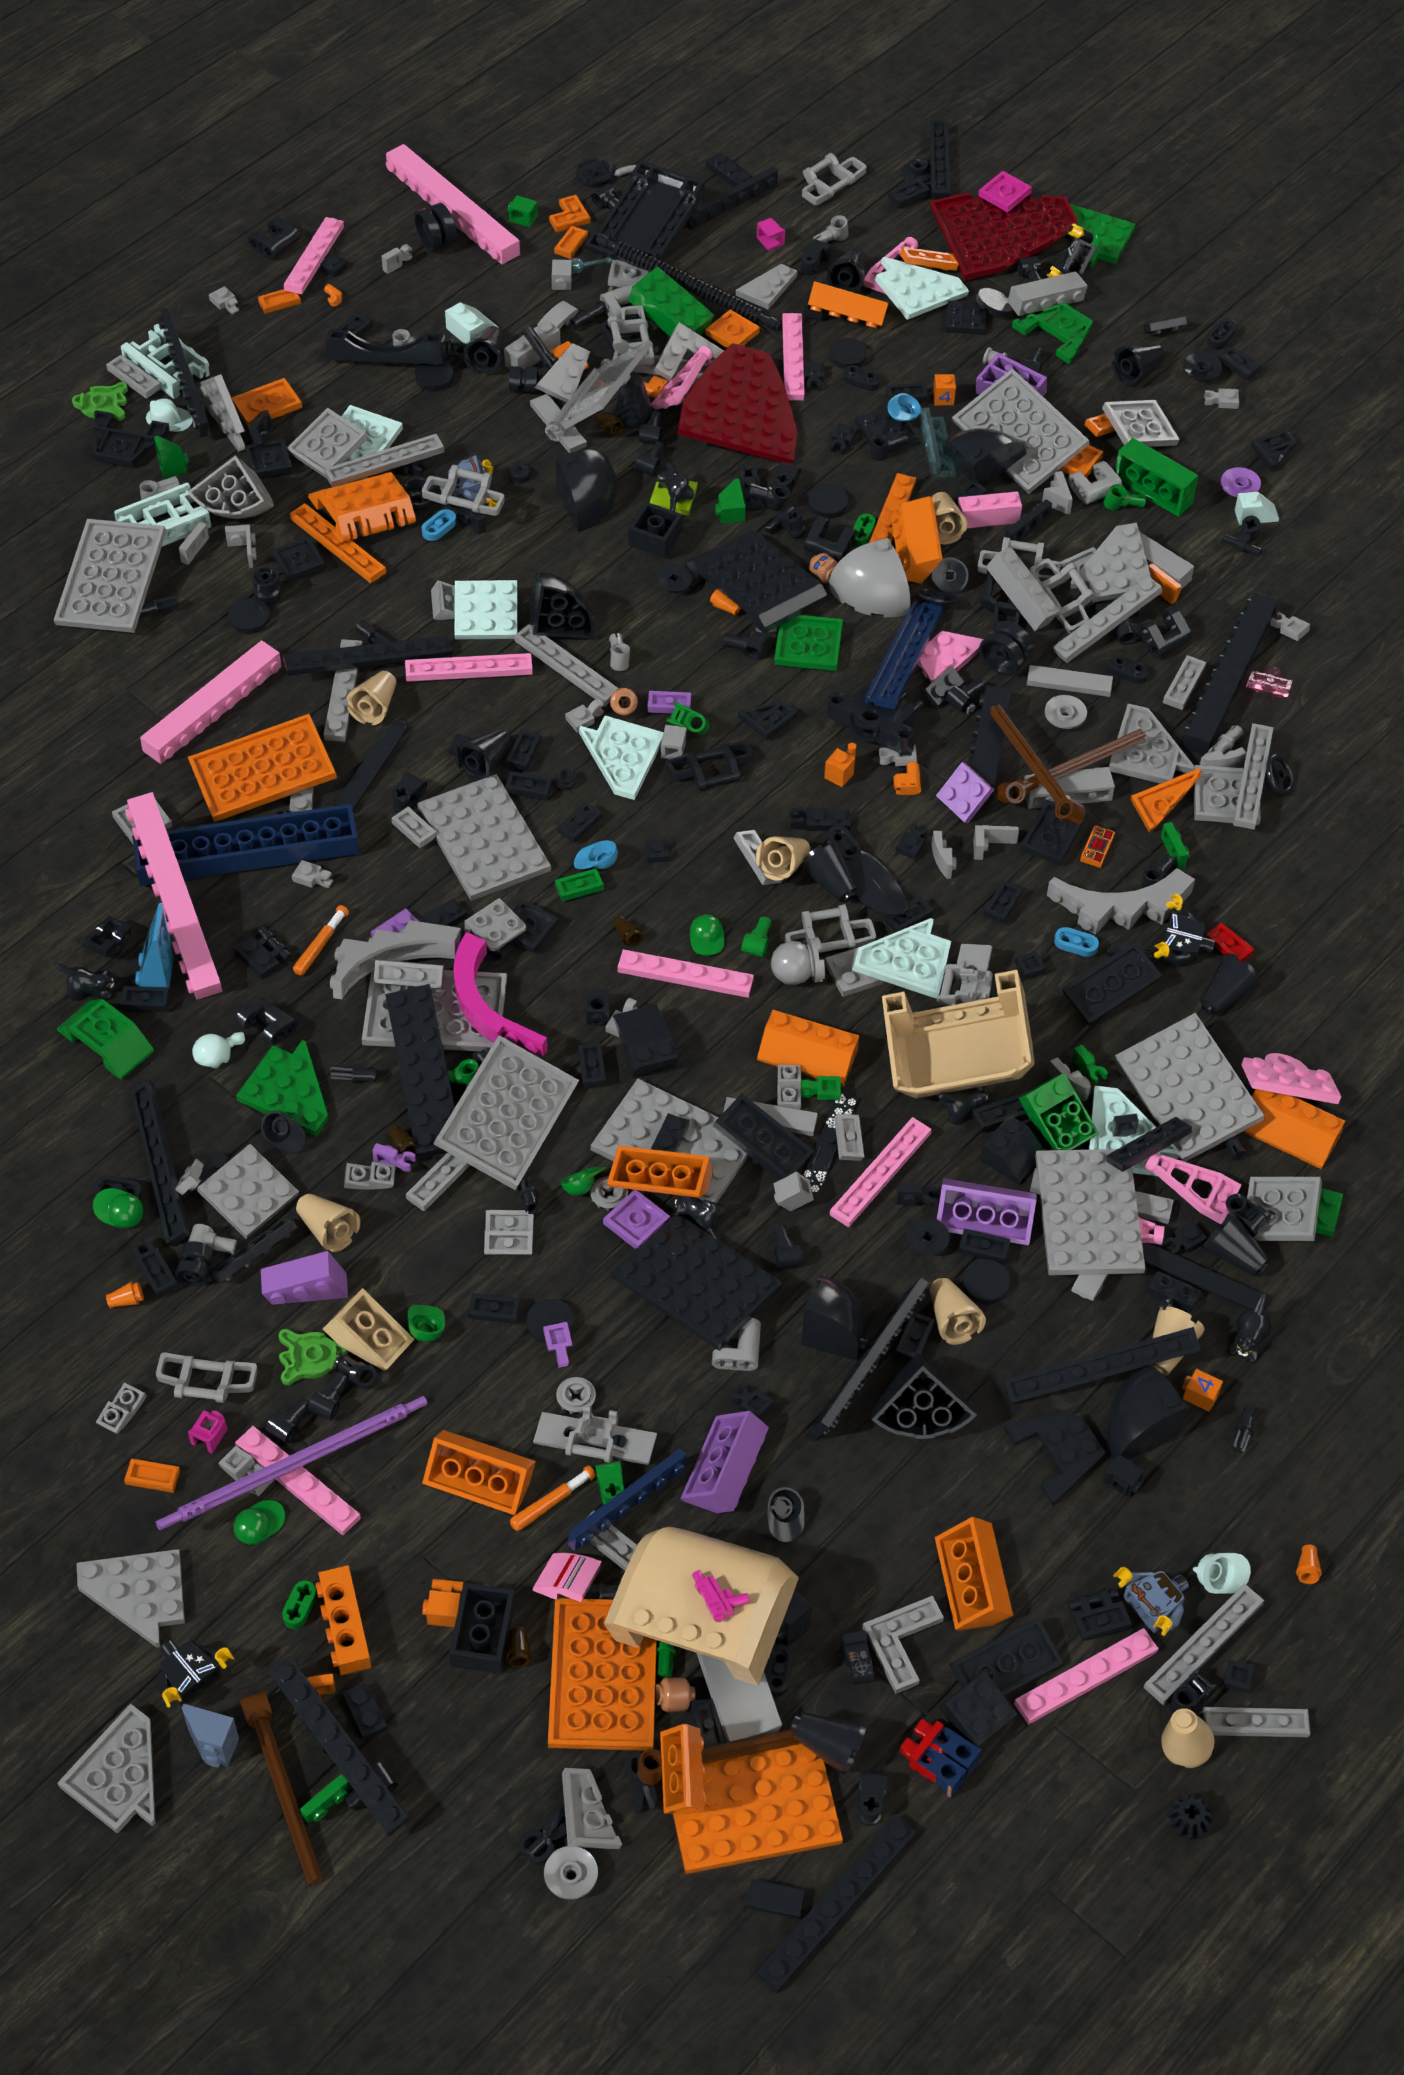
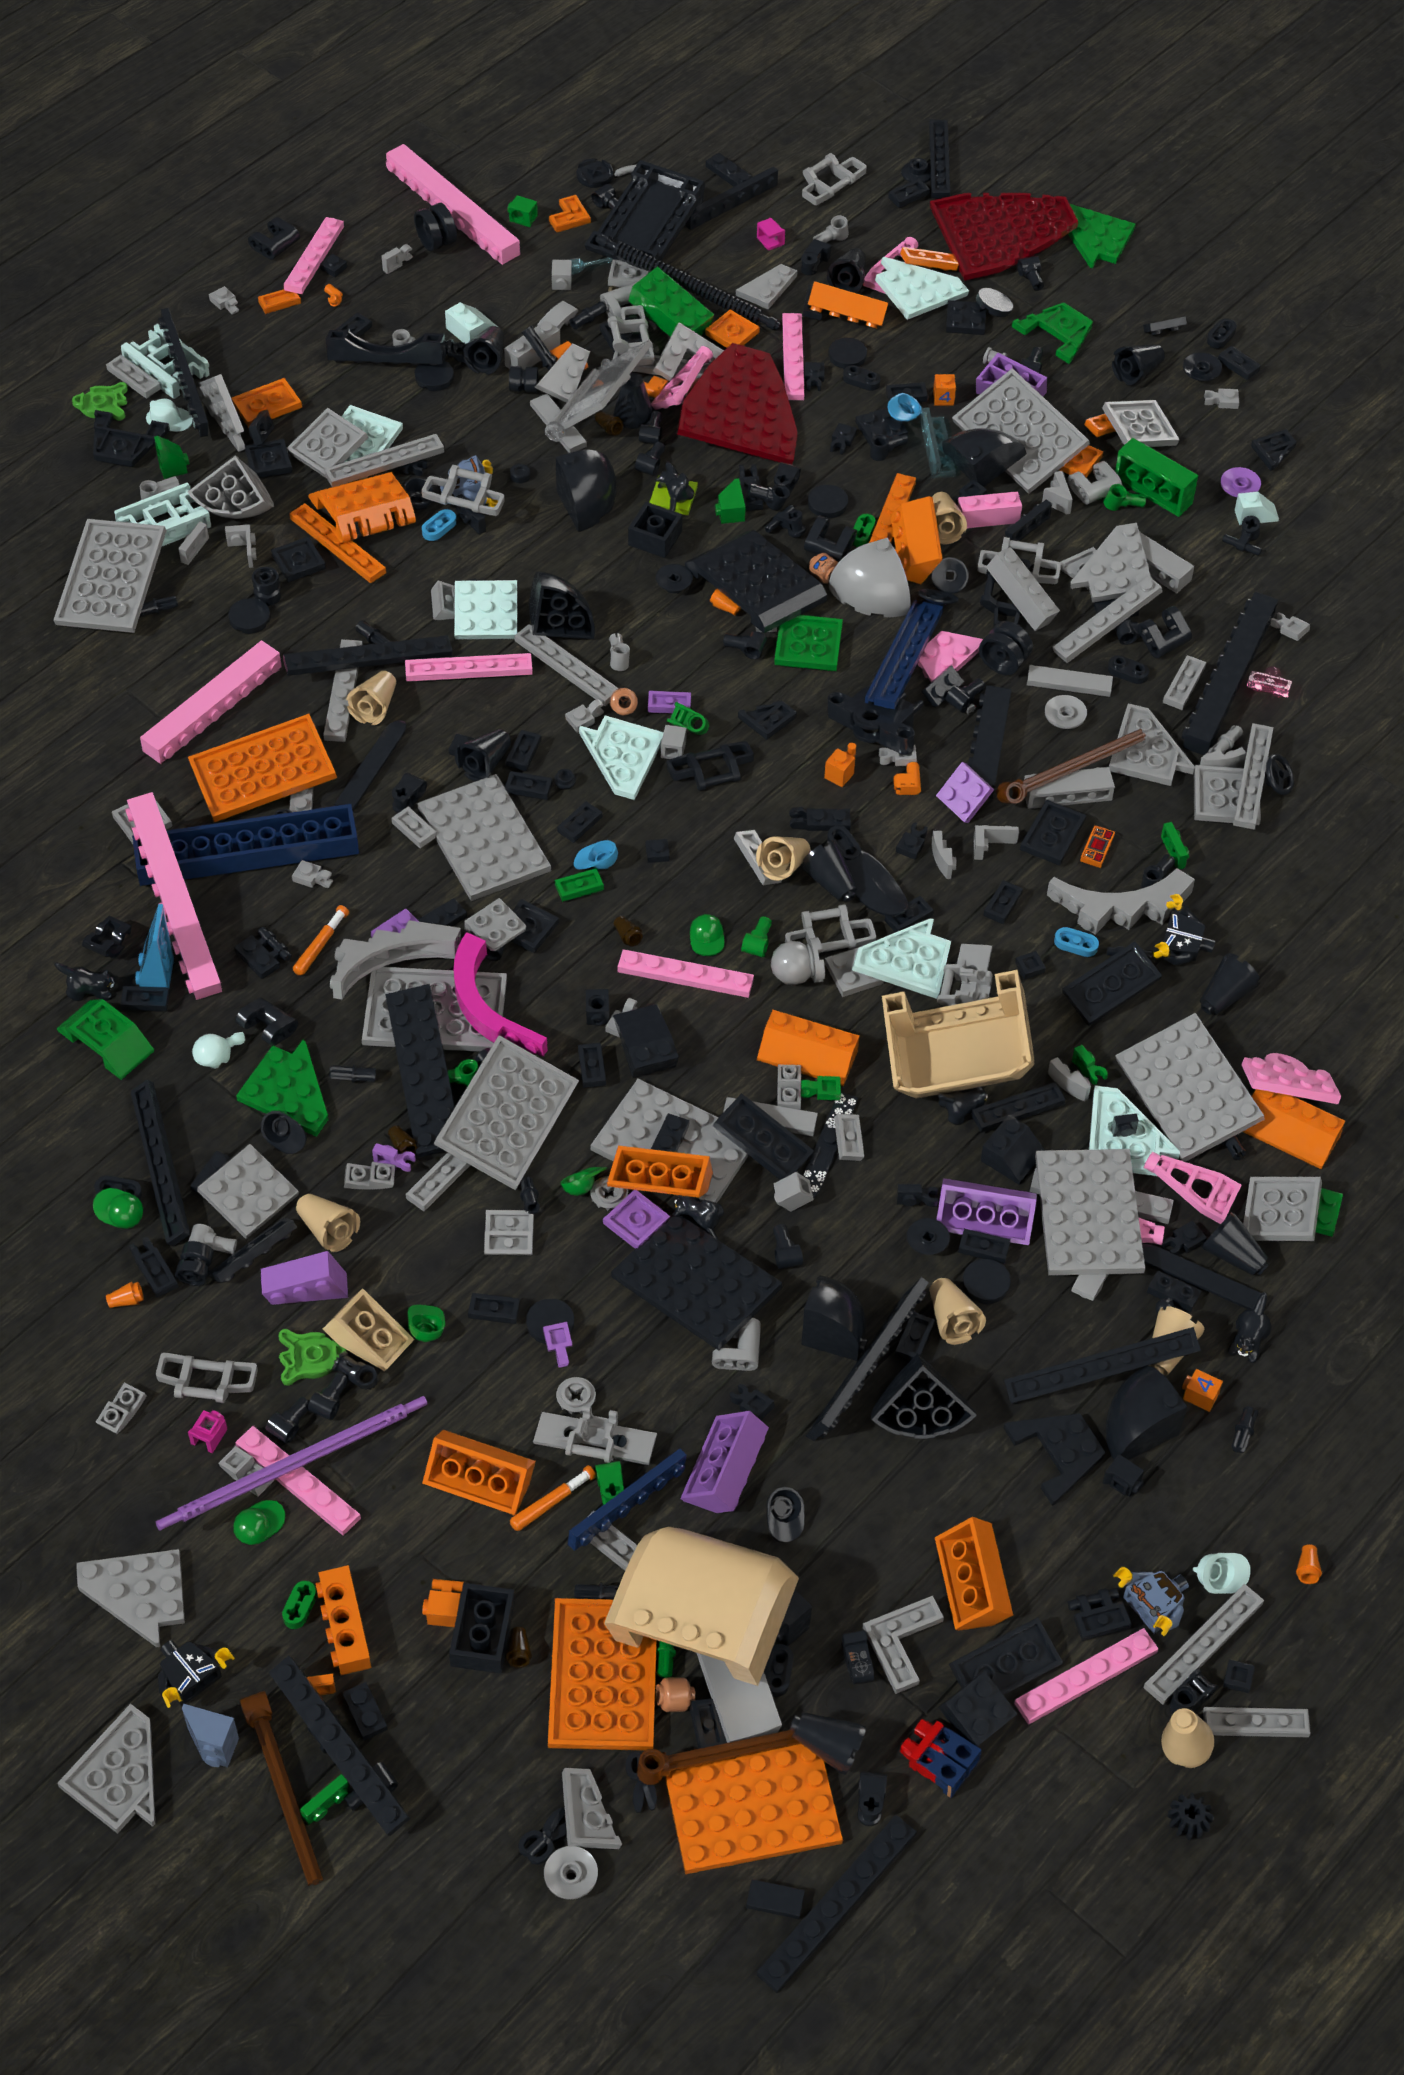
(152, 1475): orange tile -> none
(190, 1179): light grey plate -> none
(408, 973): light grey plate -> none
(568, 1576): bright pink slope -> none
(571, 242): orange tile -> none
(682, 1770): orange slope -> none
(717, 1601): dark pink piece -> none
(880, 1172): bright pink plate -> none
(1005, 191): dark pink plate -> none
(1047, 293): light grey brick -> none
(1059, 1113): green slope -> none
(1060, 577): light grey bar -> none
(1065, 807): reddish brown piece -> none
(1077, 254): black torso -> none
(1149, 1144): black tile -> none
(1159, 800): orange wing -> none
(1169, 586): orange tile -> none
(1228, 942): red plate -> none
(1250, 1214): black piece -> none

